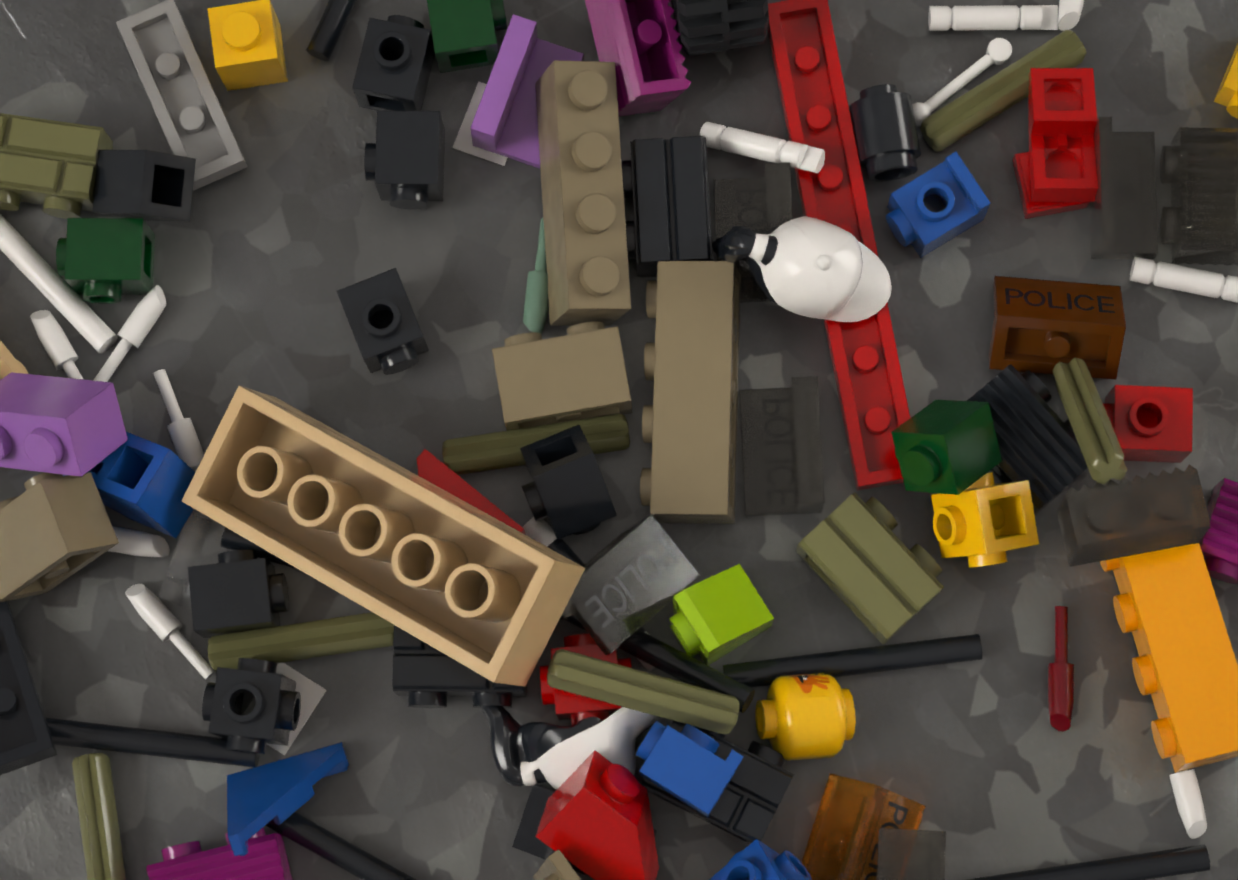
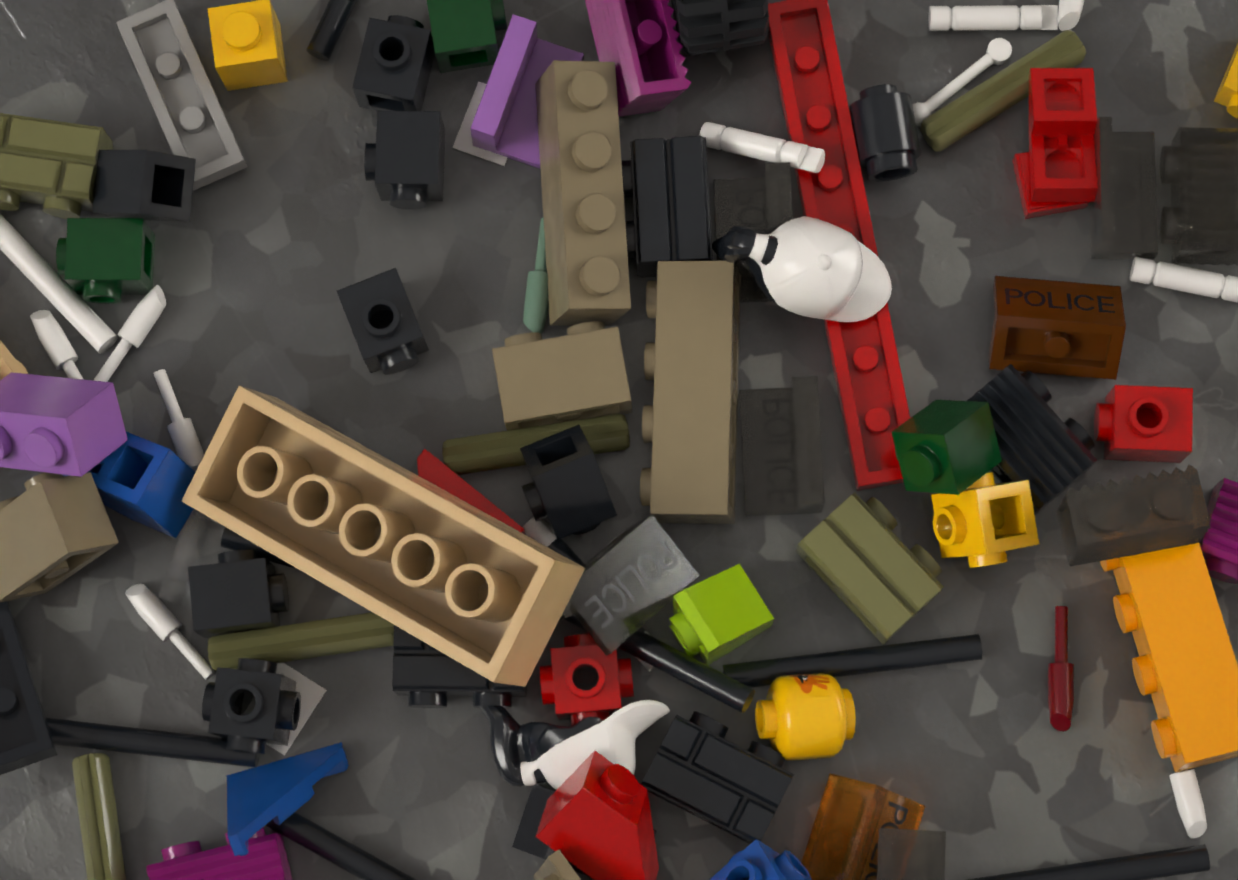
(139, 543): white piece -> none
(643, 691): olive axle -> none
(687, 765): blue brick -> none
(926, 229): blue brick -> none
(1089, 421): olive axle -> none

